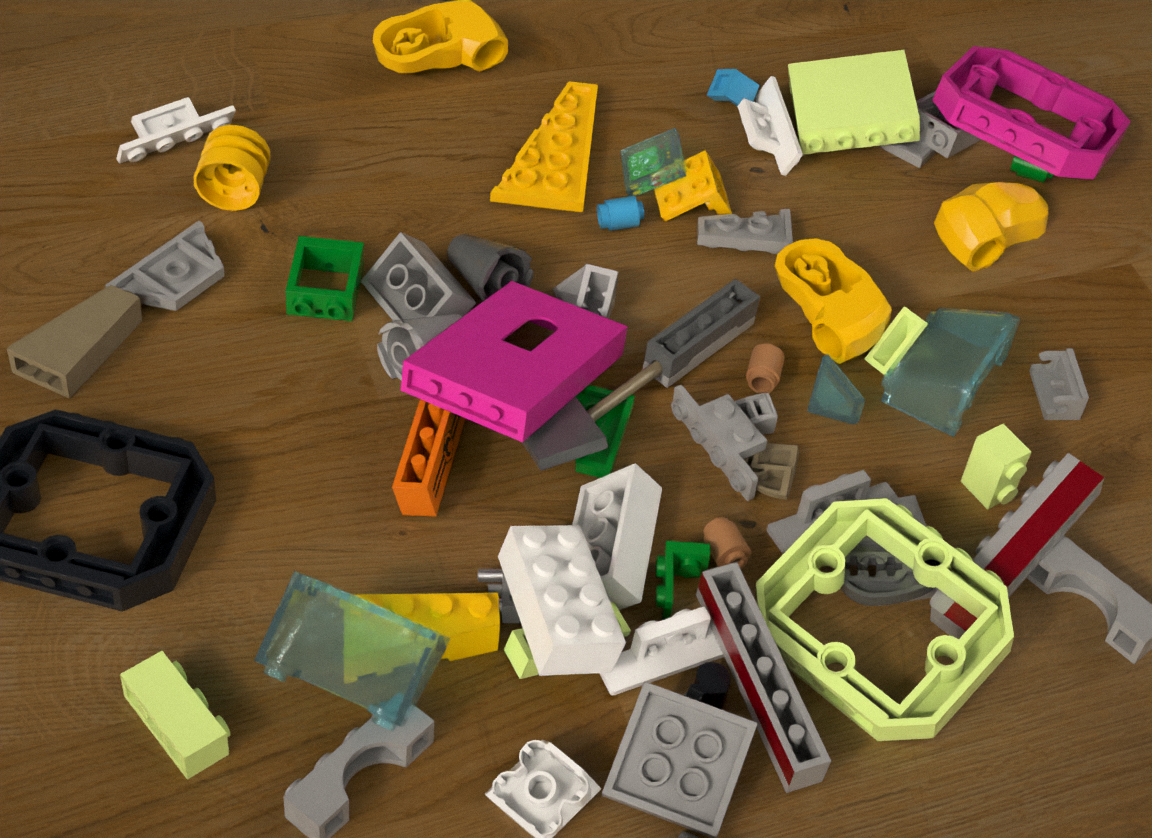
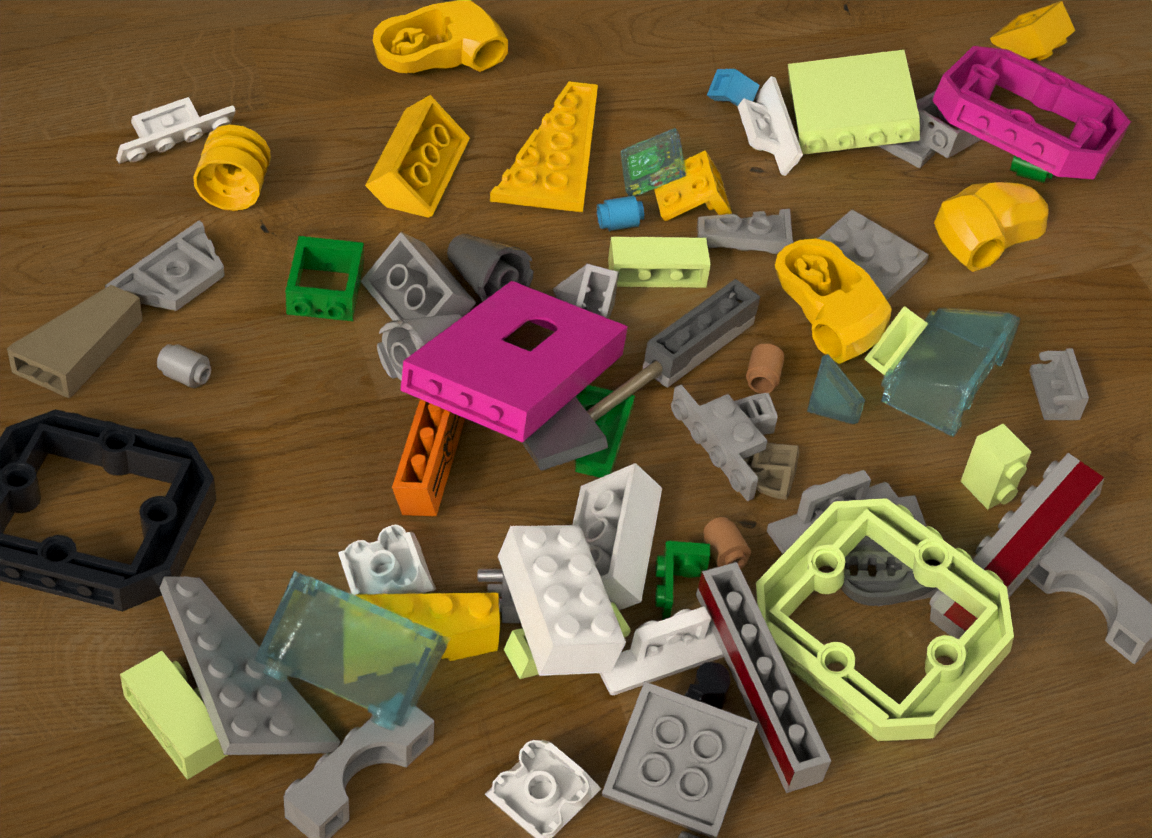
(184, 365): none -> light grey brick
(244, 704): none -> light grey wing
(387, 565): none -> white slope
(418, 159): none -> yellow slope
(660, 261): none -> yellowish green brick
(876, 250): none -> light grey plate
(1036, 32): none -> yellow slope

